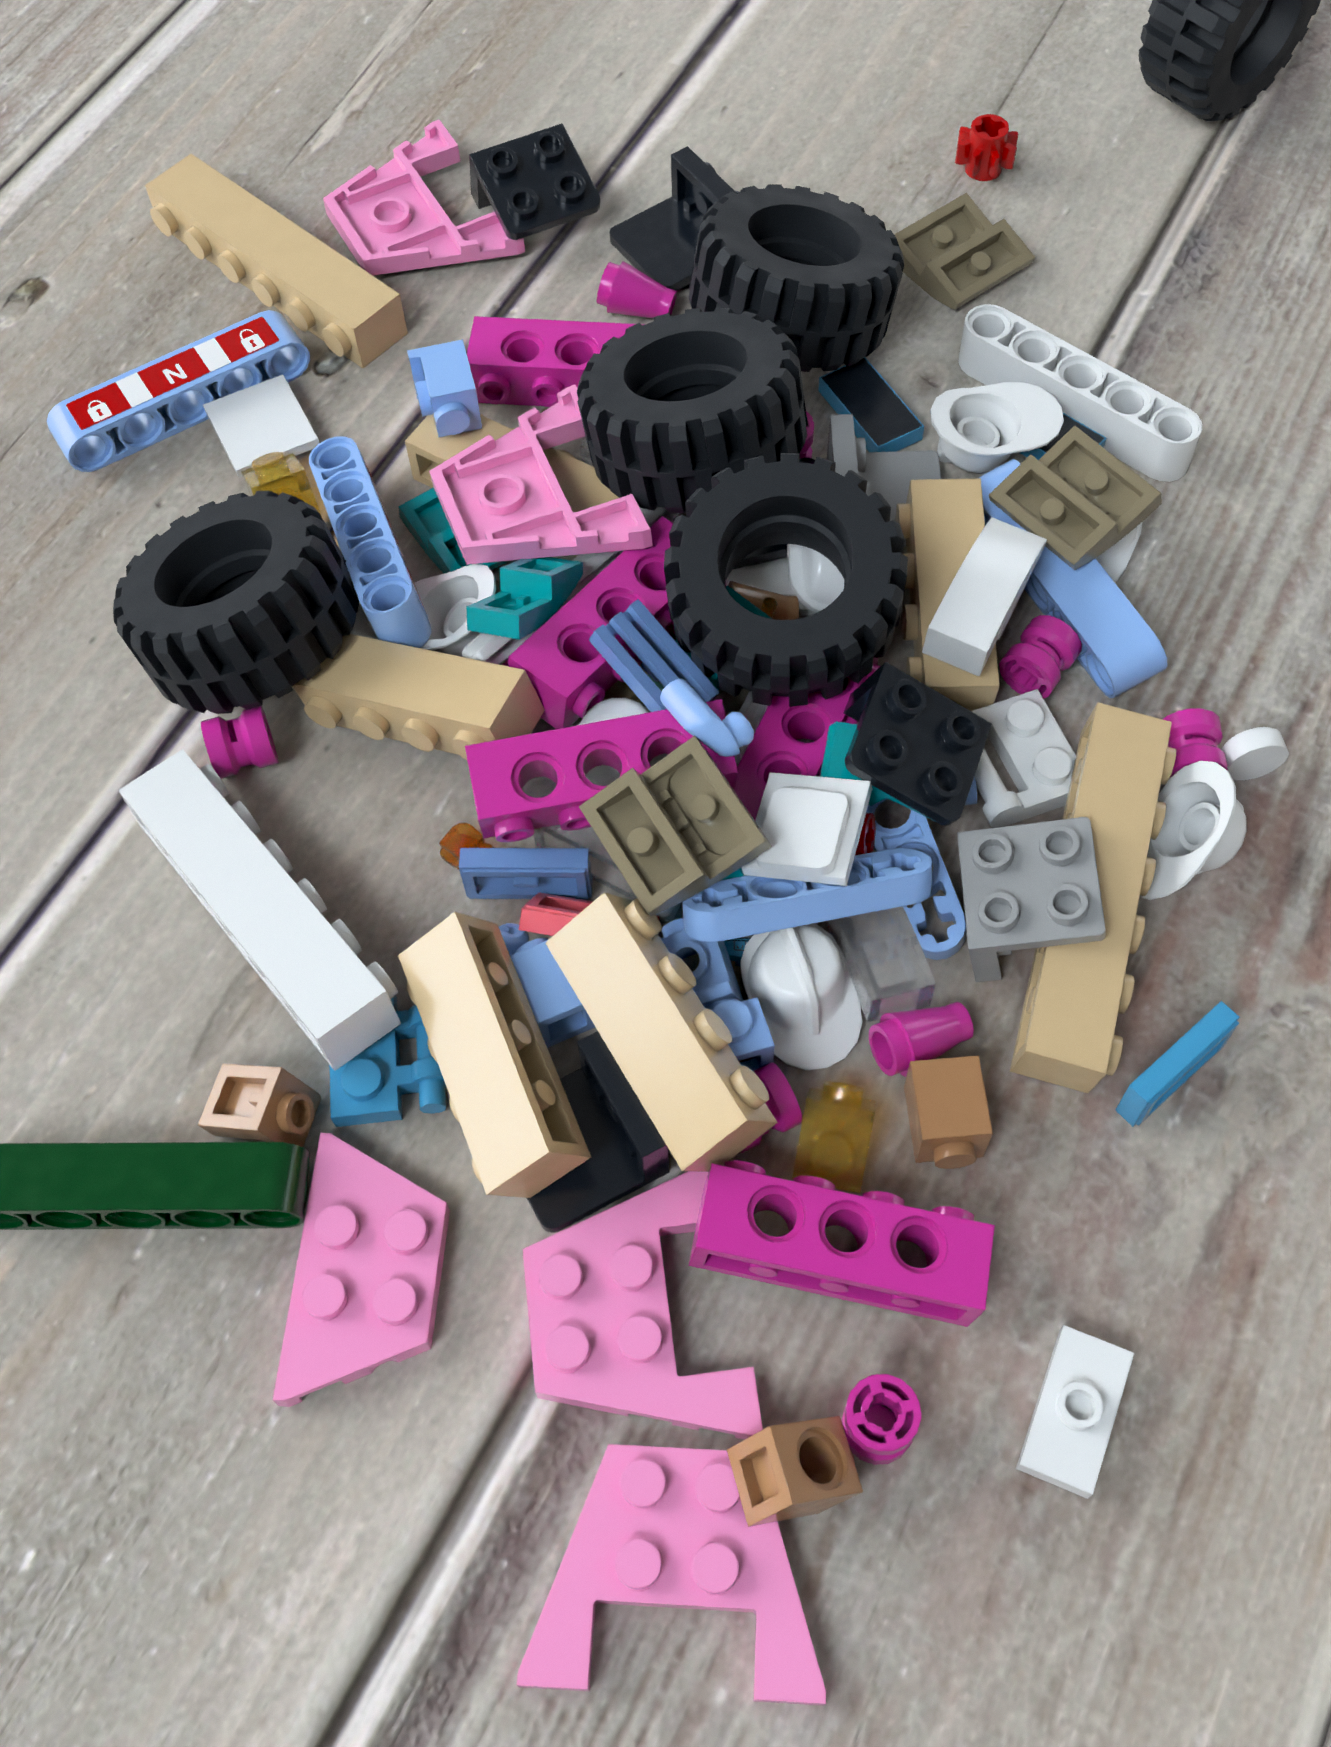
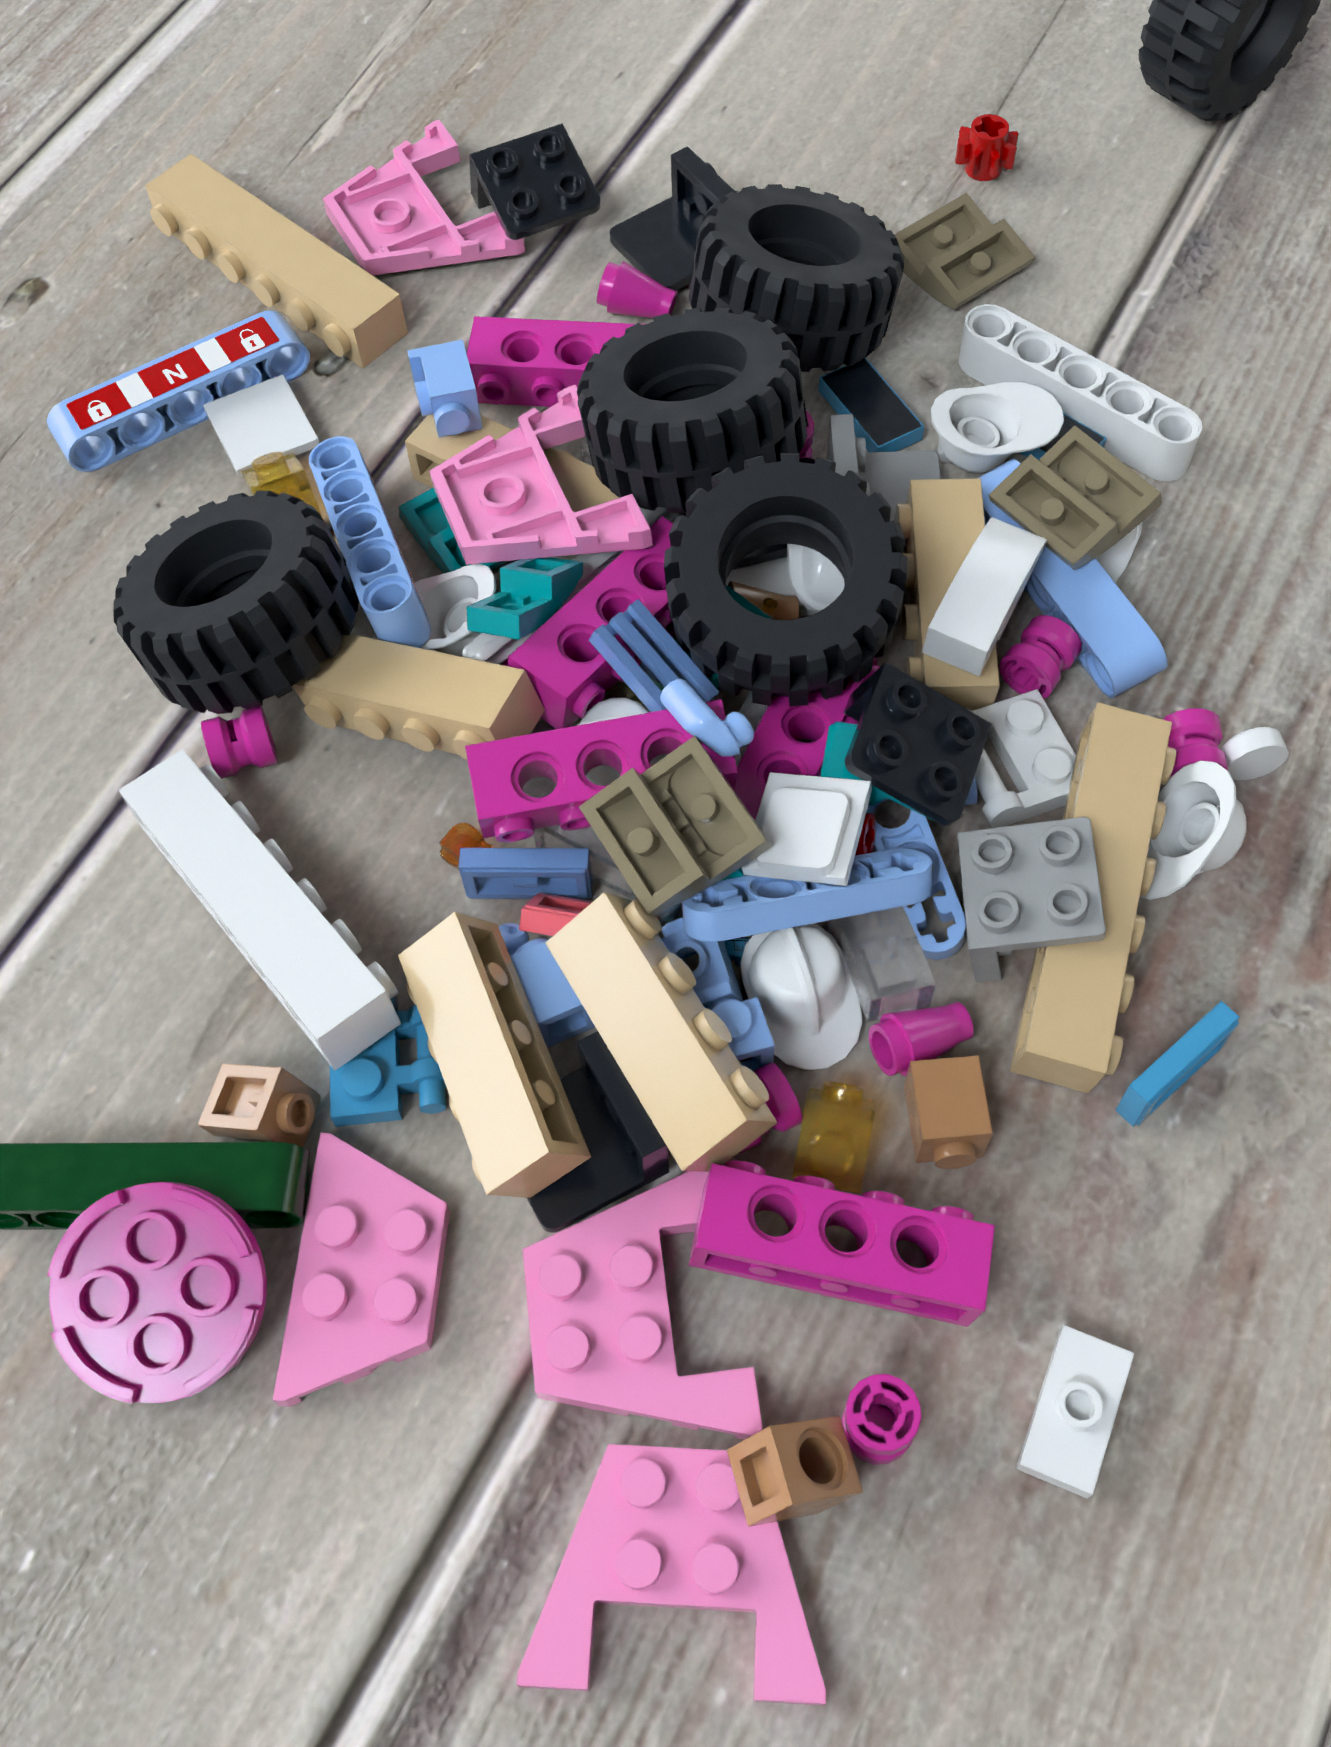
(156, 1292): none -> tile

